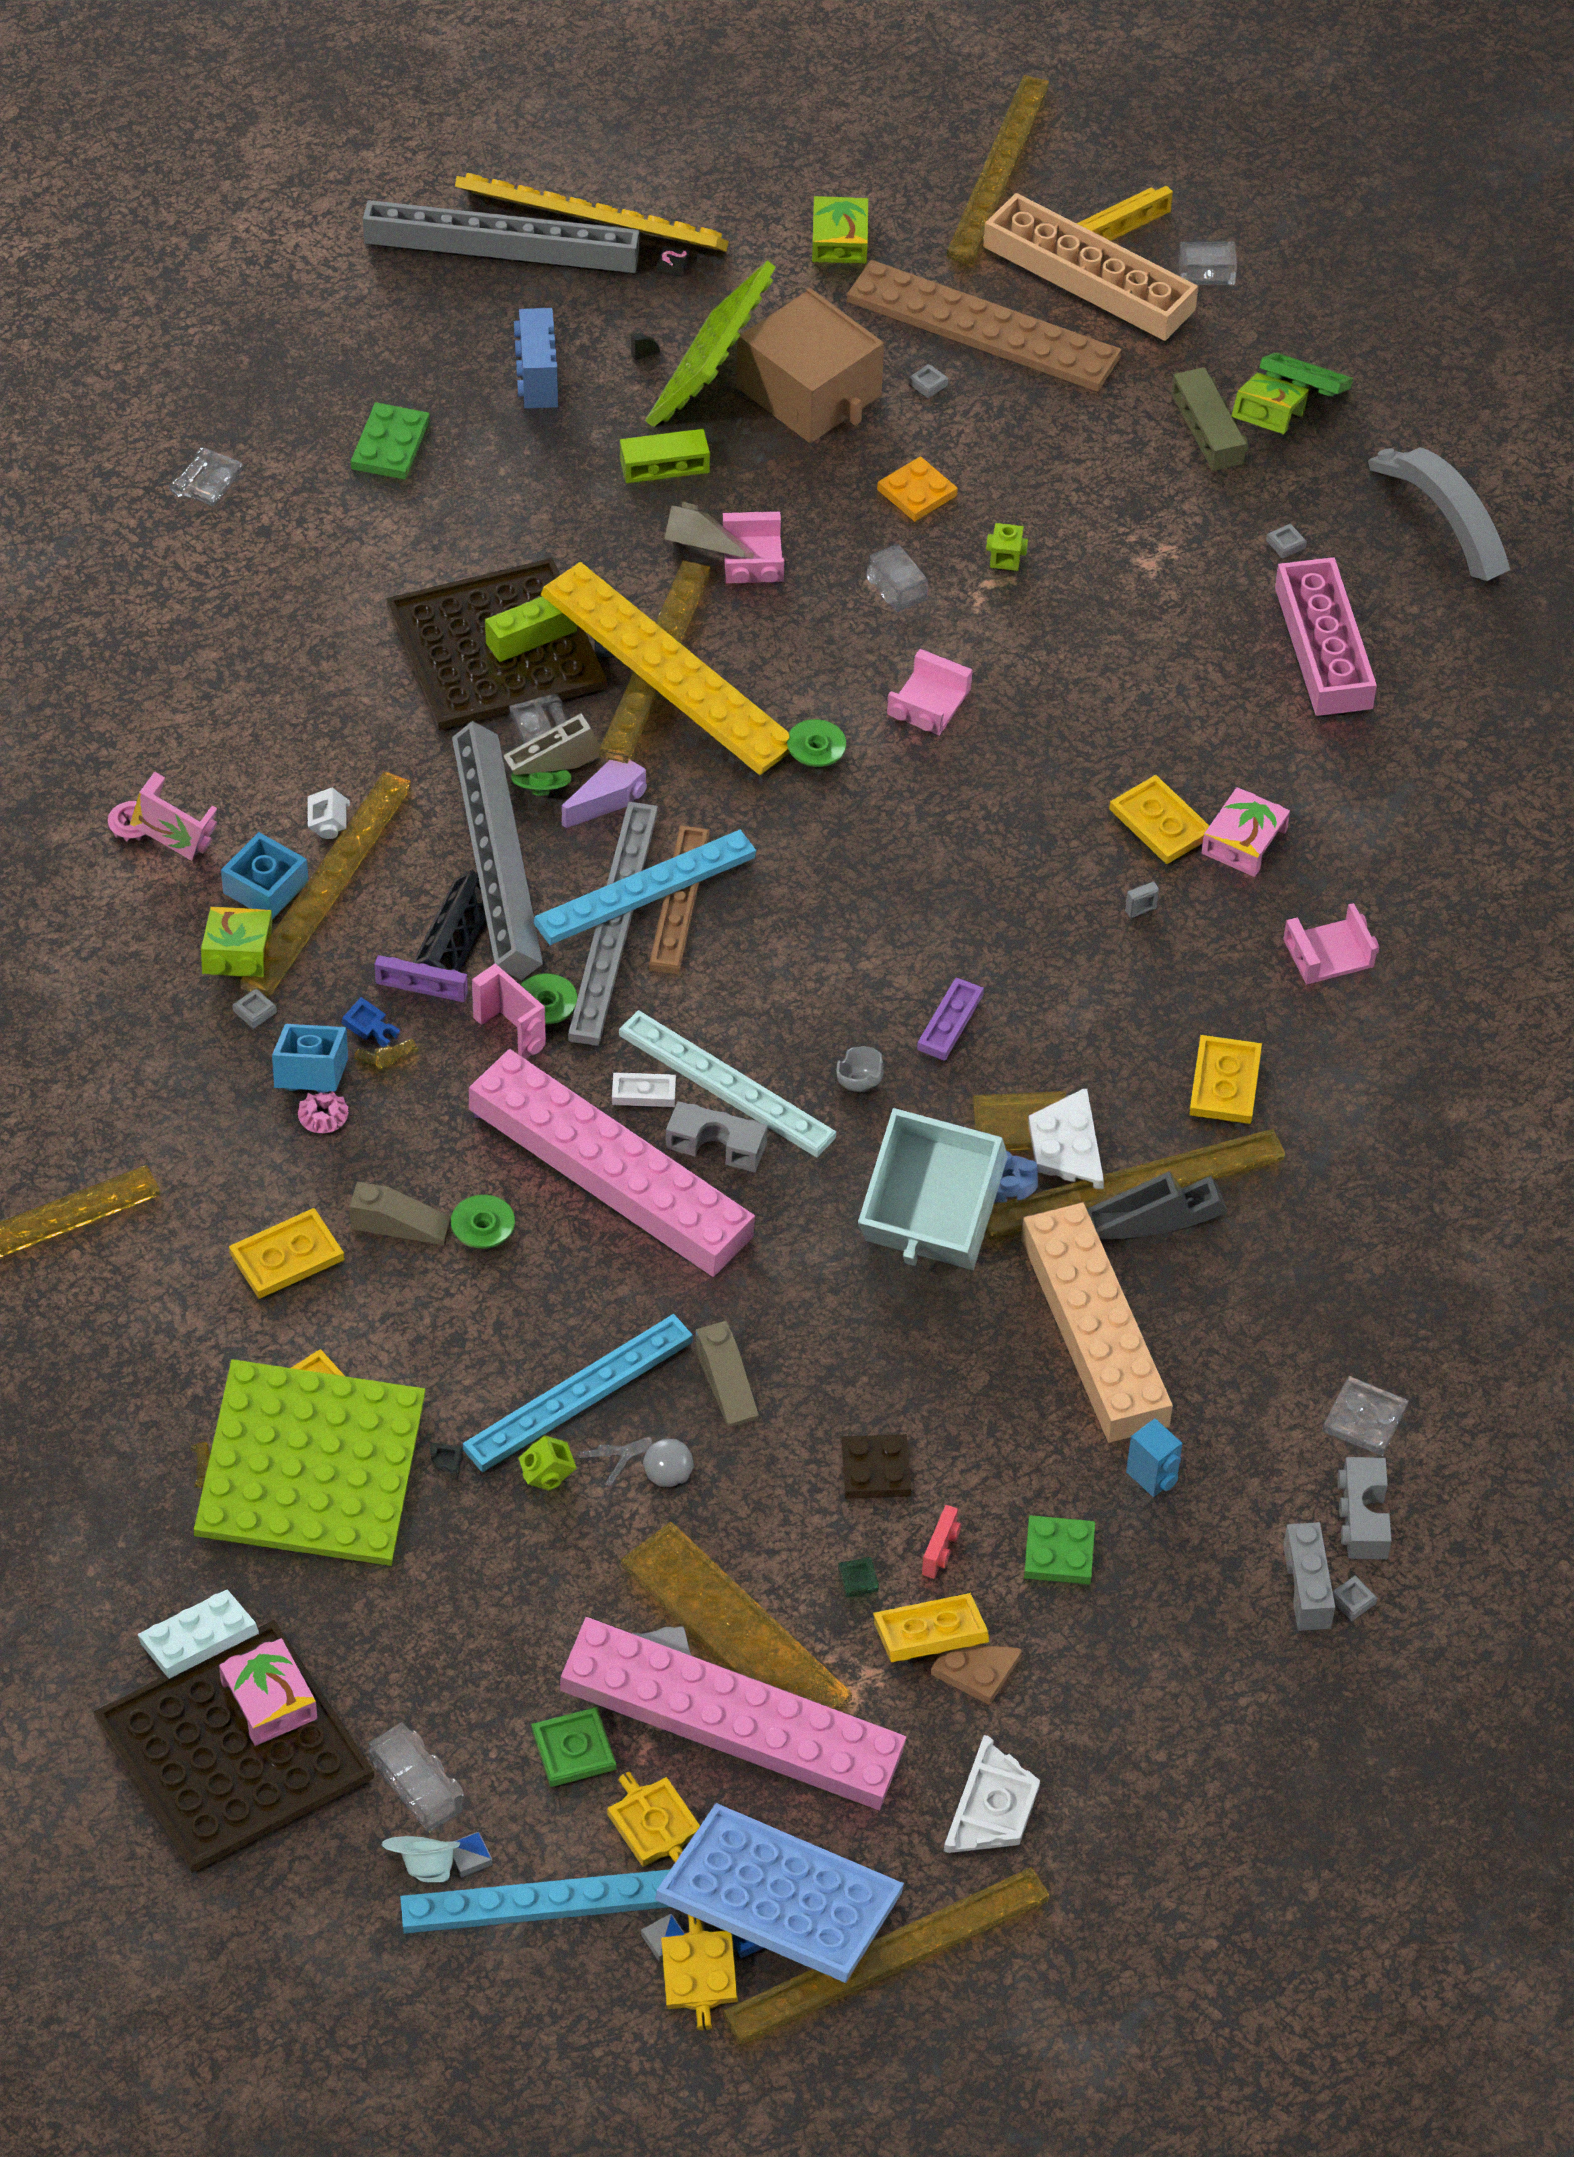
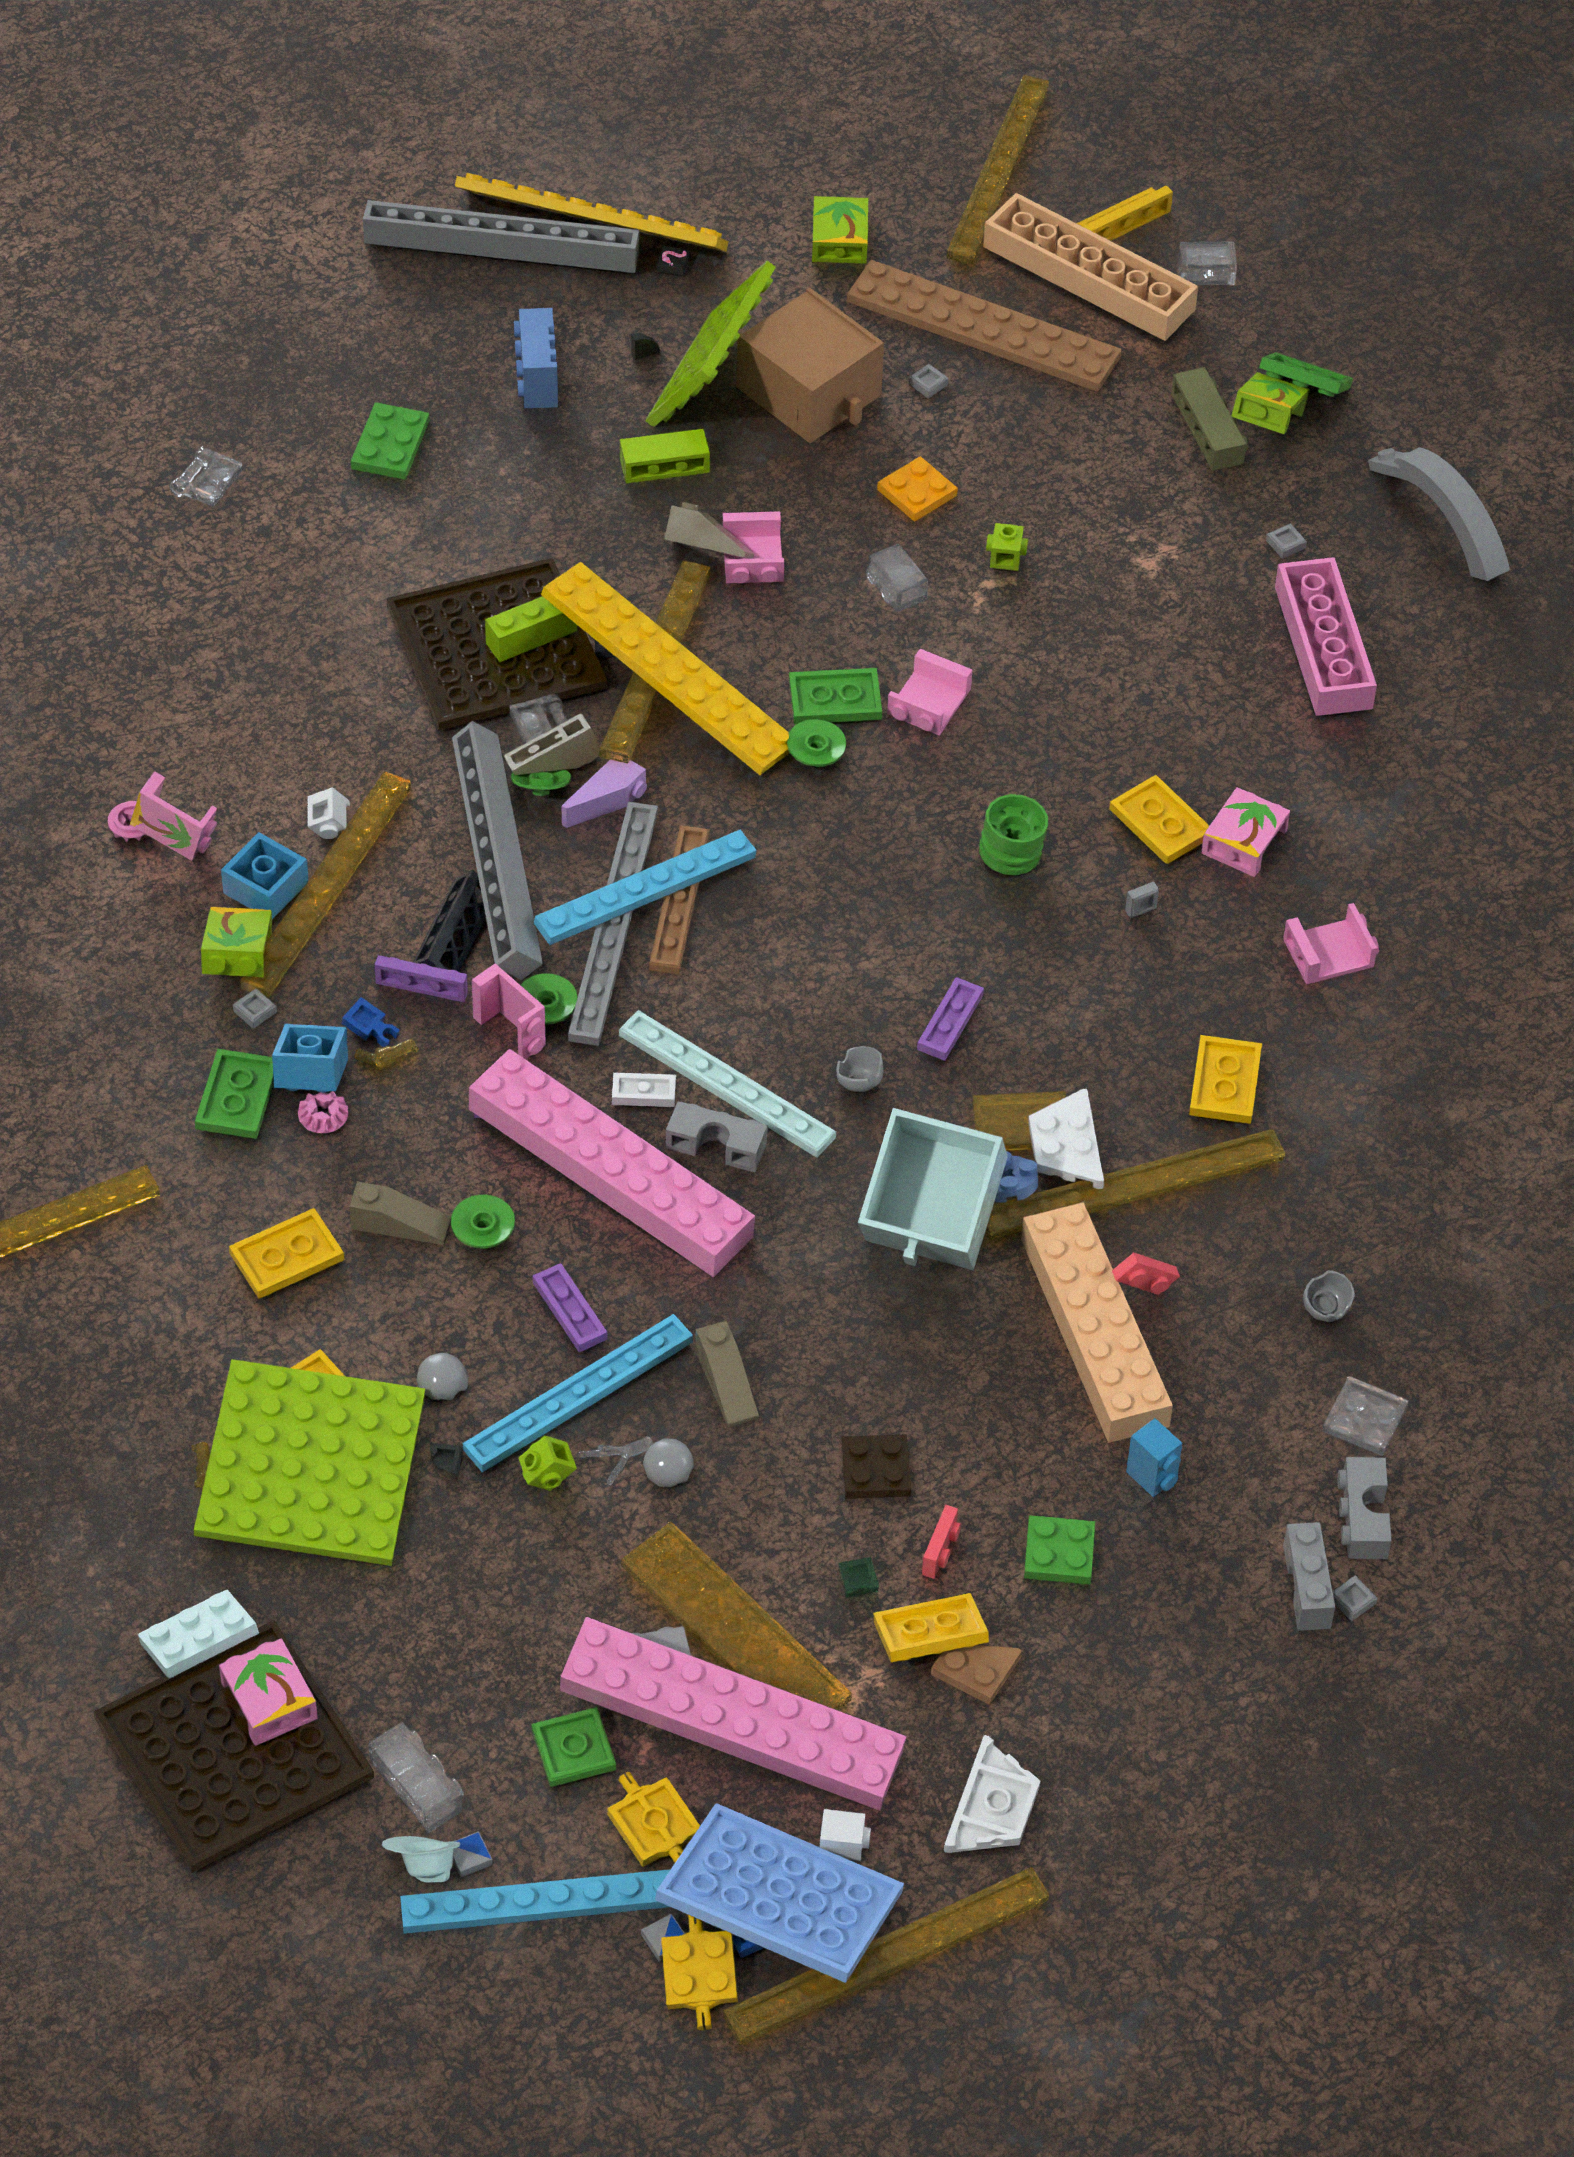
(236, 1094): none -> bright green plate
(442, 1376): none -> light grey hair
(570, 1307): none -> medium lavender plate
(835, 695): none -> bright green plate
(844, 1833): none -> white brick
(1013, 834): none -> bright green wheel
(1145, 1273): none -> coral plate
(1157, 1208): dark grey slope -> none
(1329, 1296): none -> light grey hair

